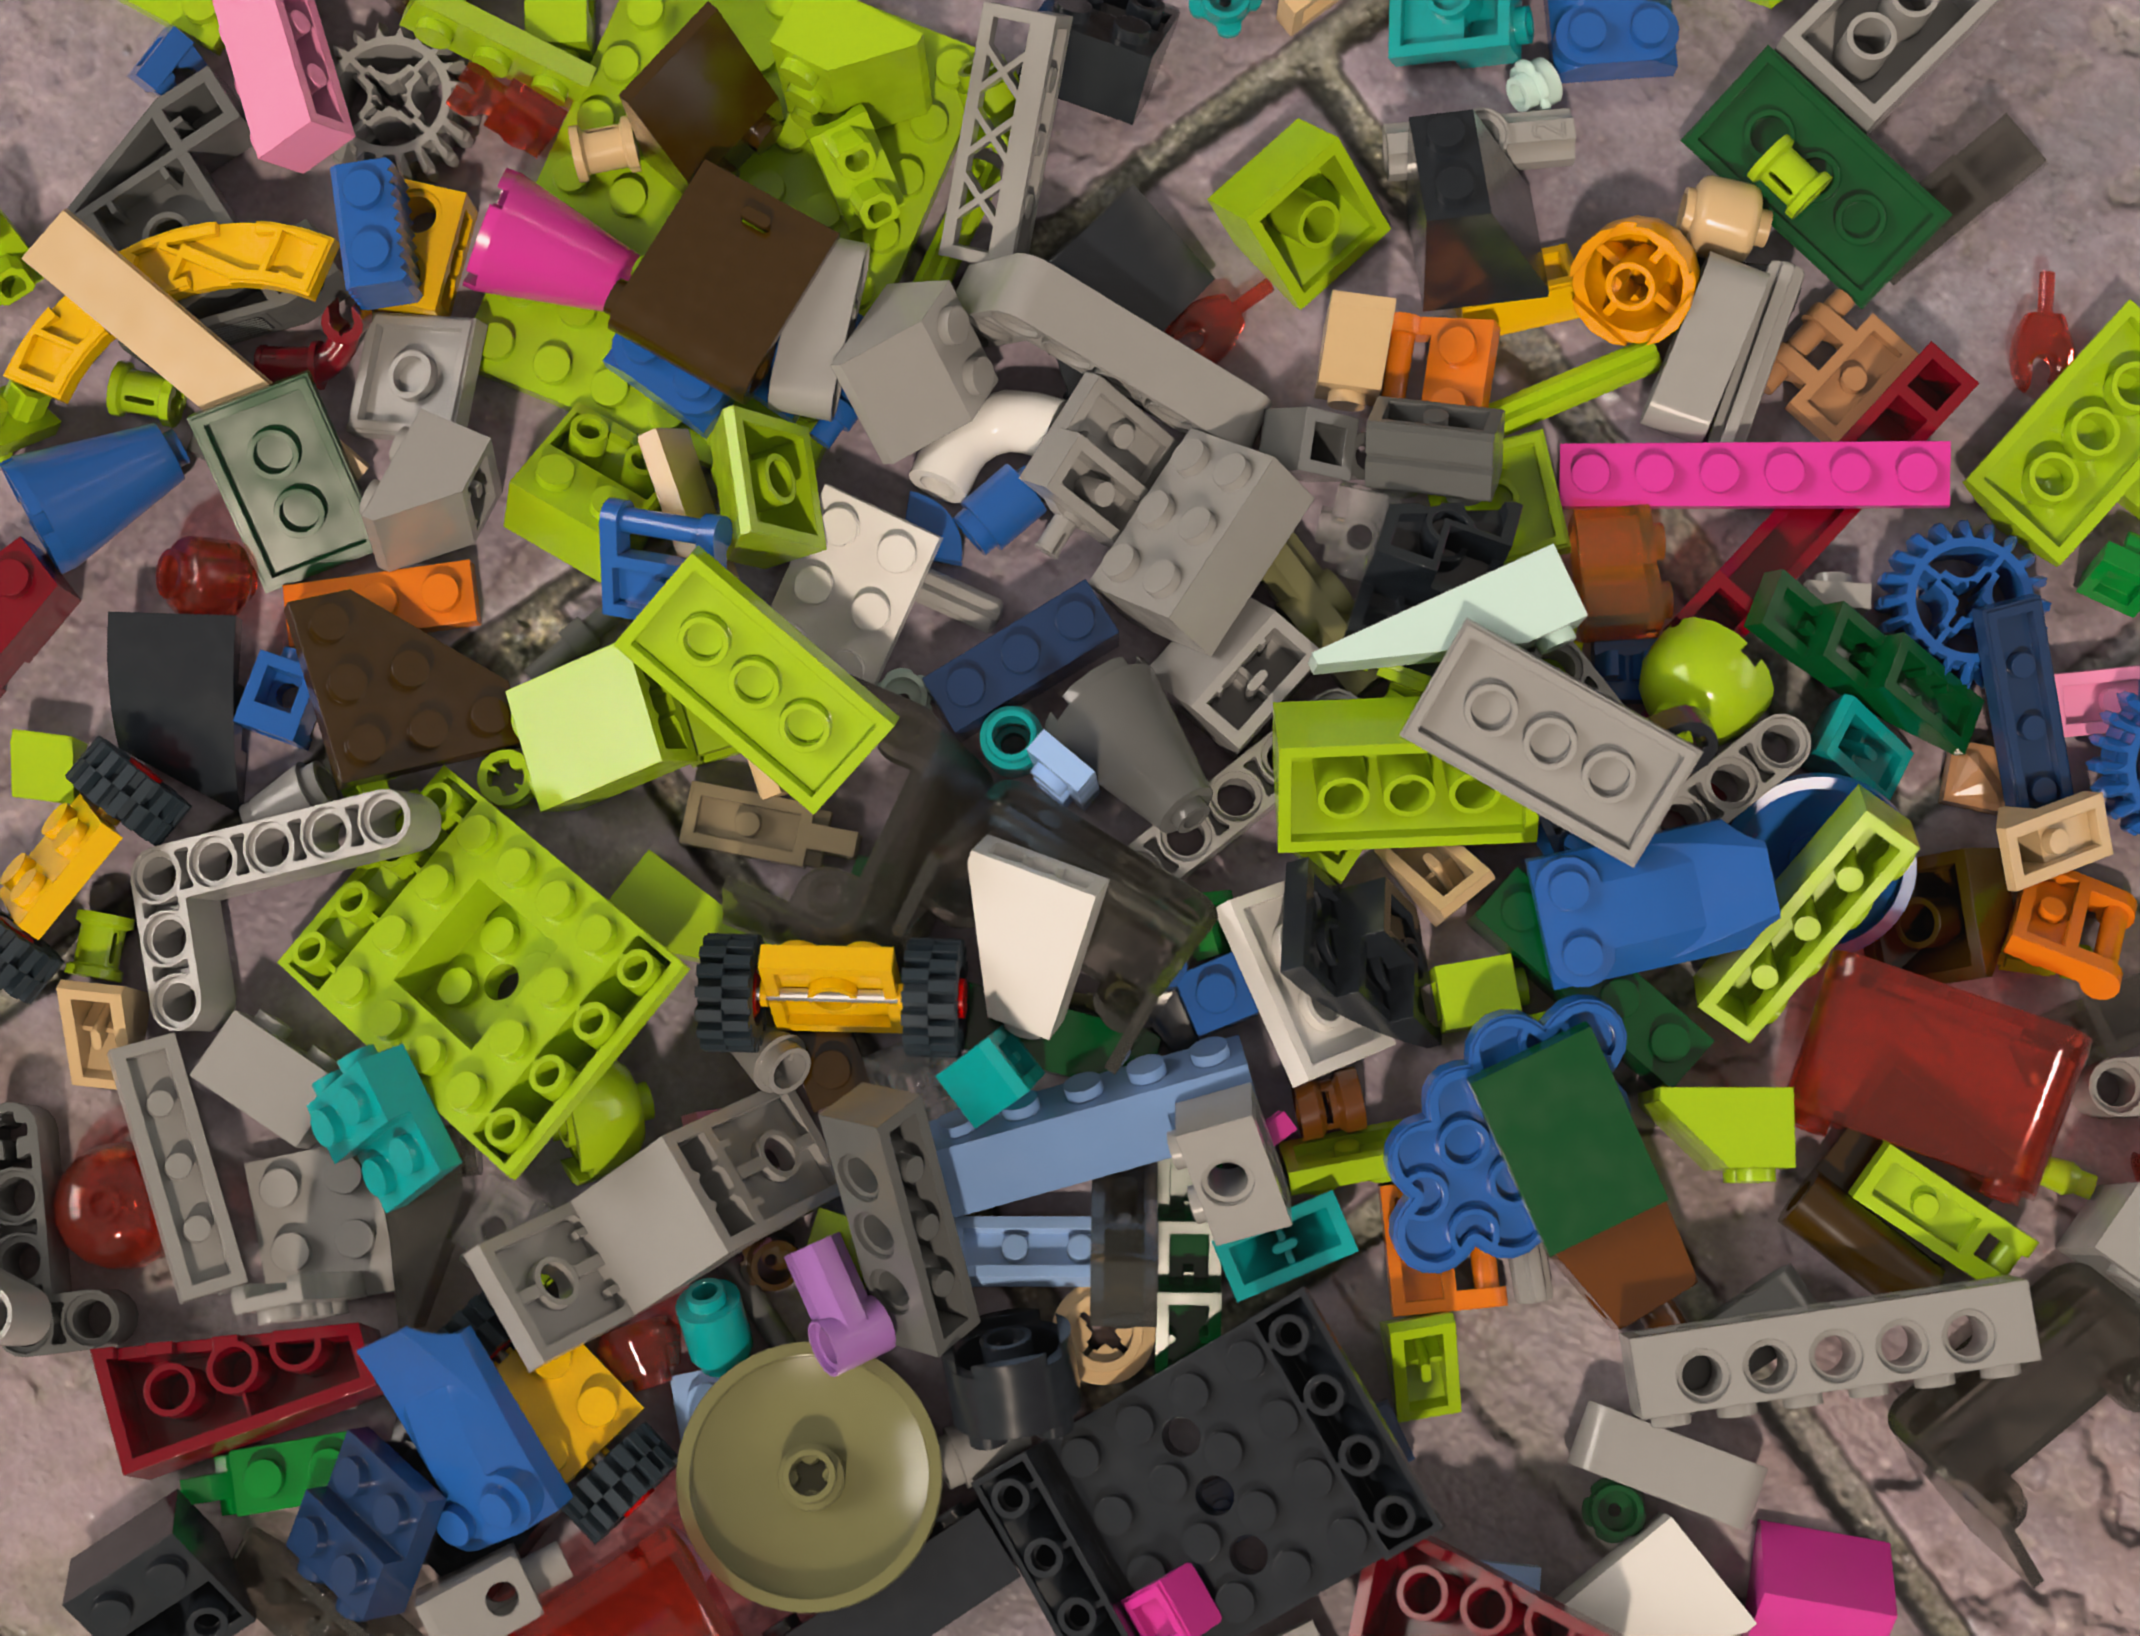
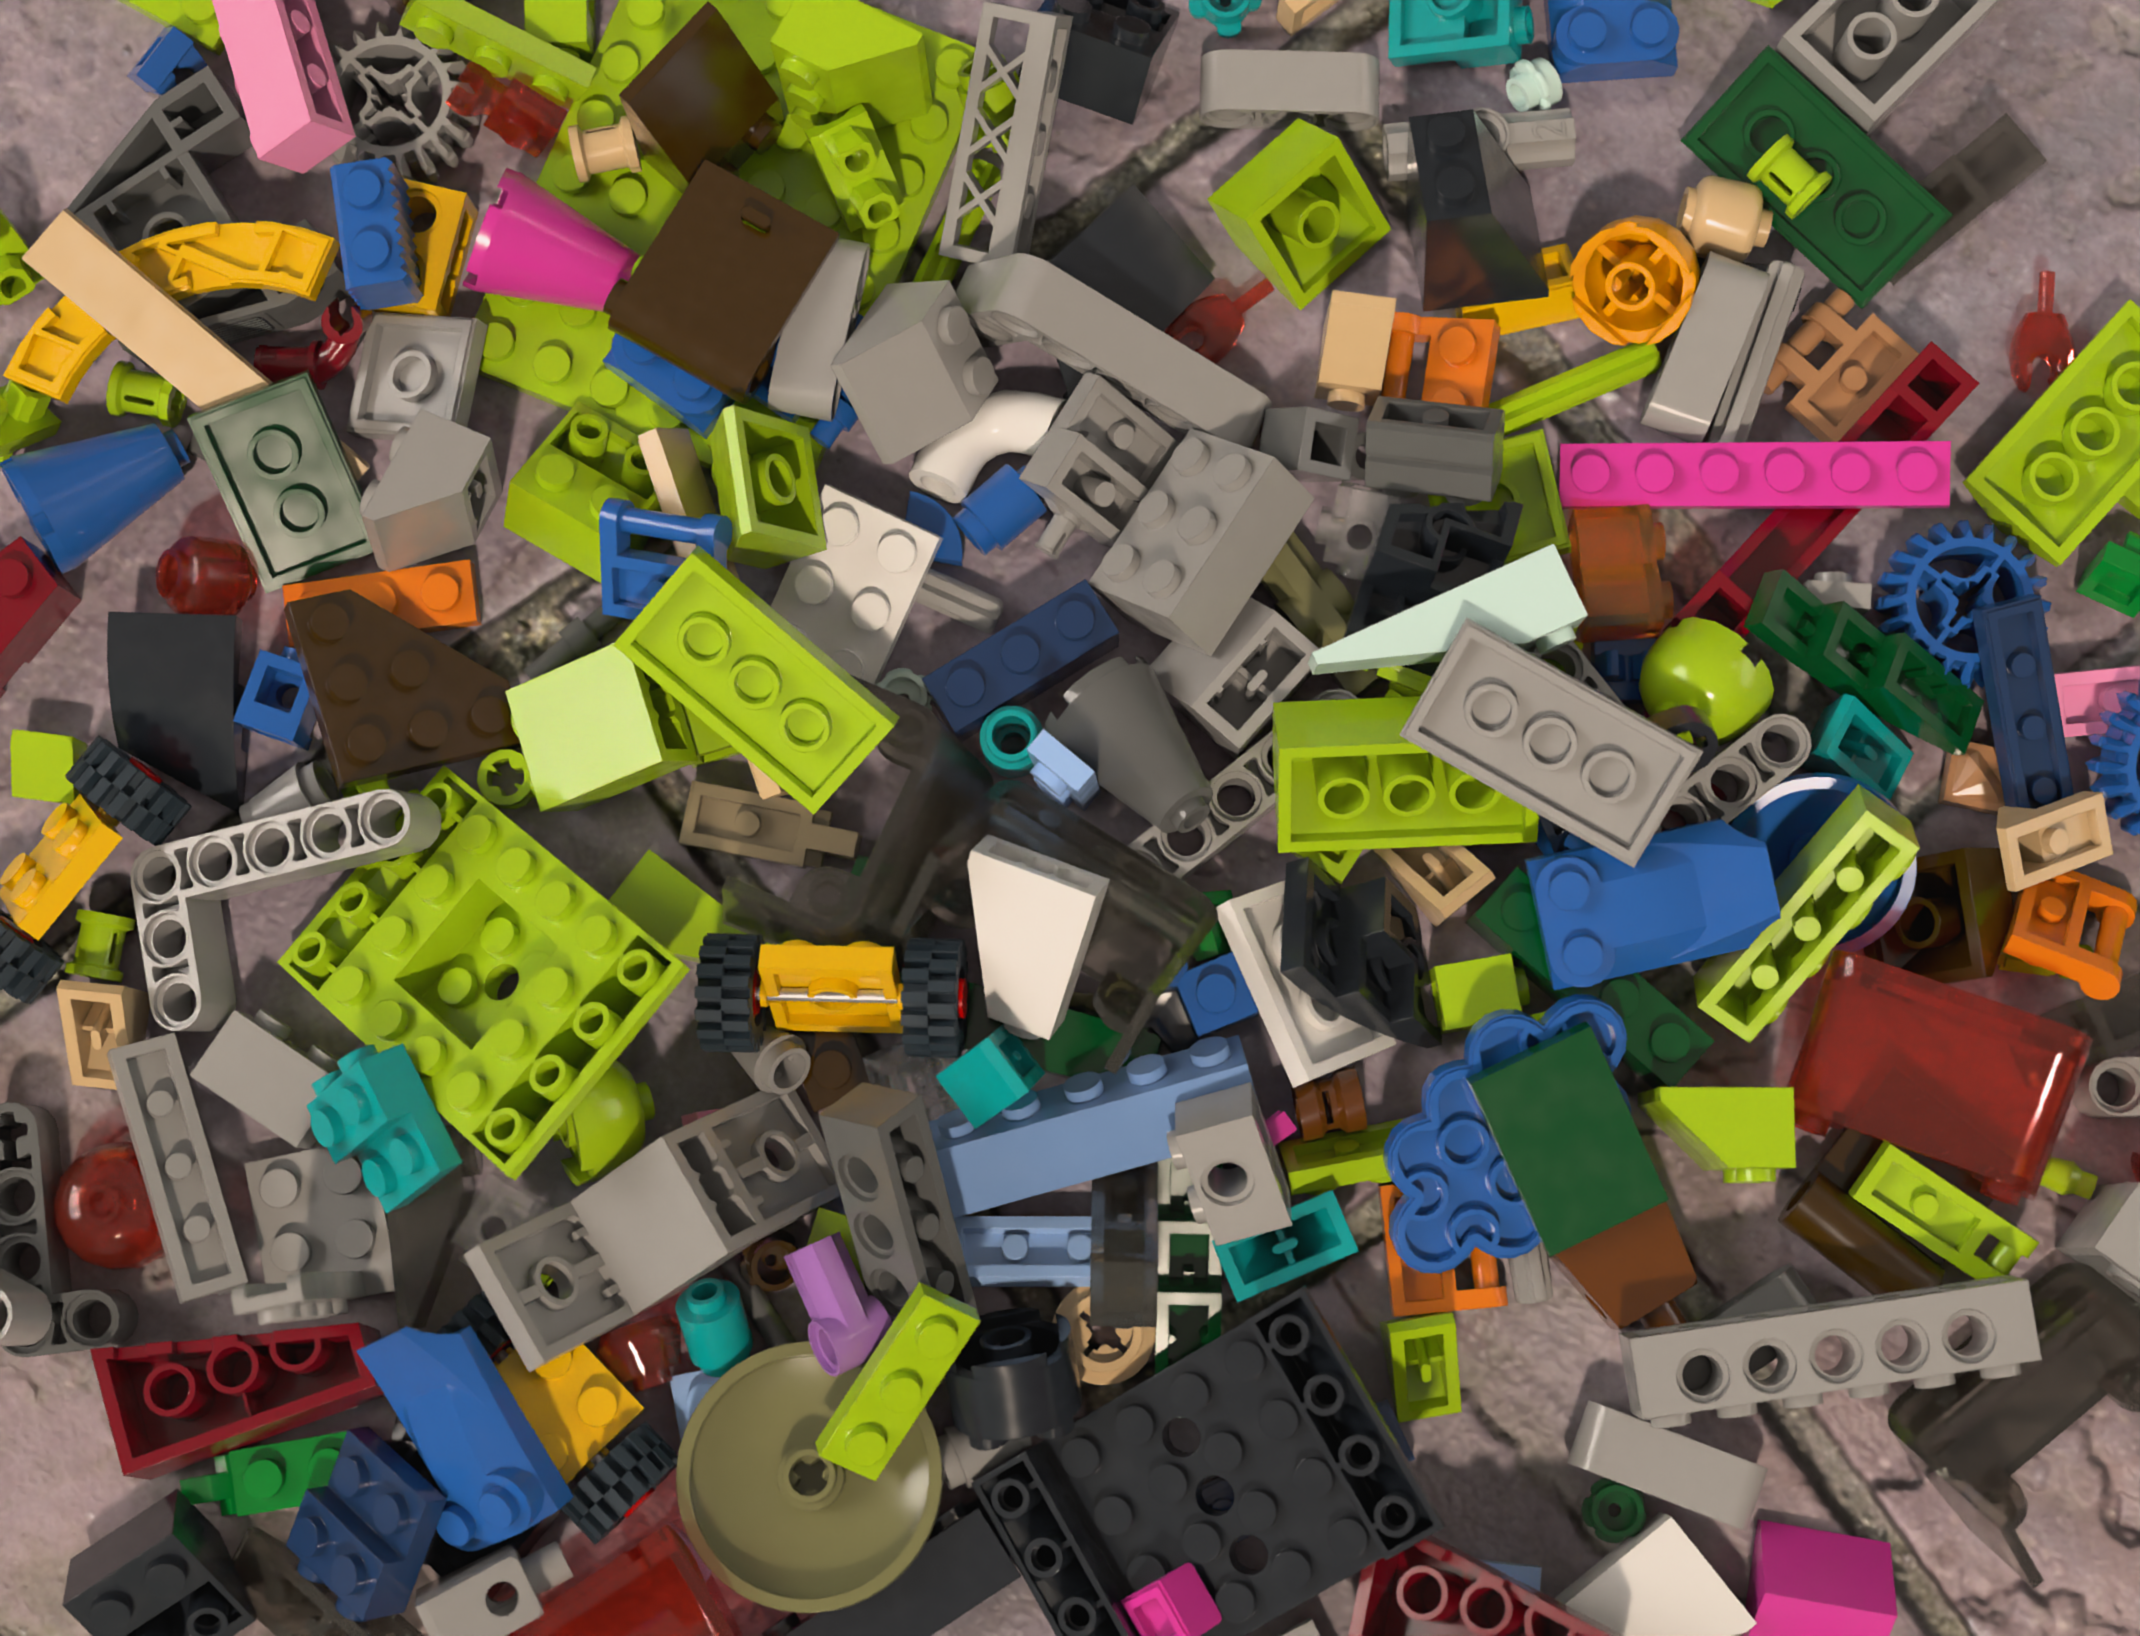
(897, 1381): none -> lime plate
(1282, 85): none -> light grey beam

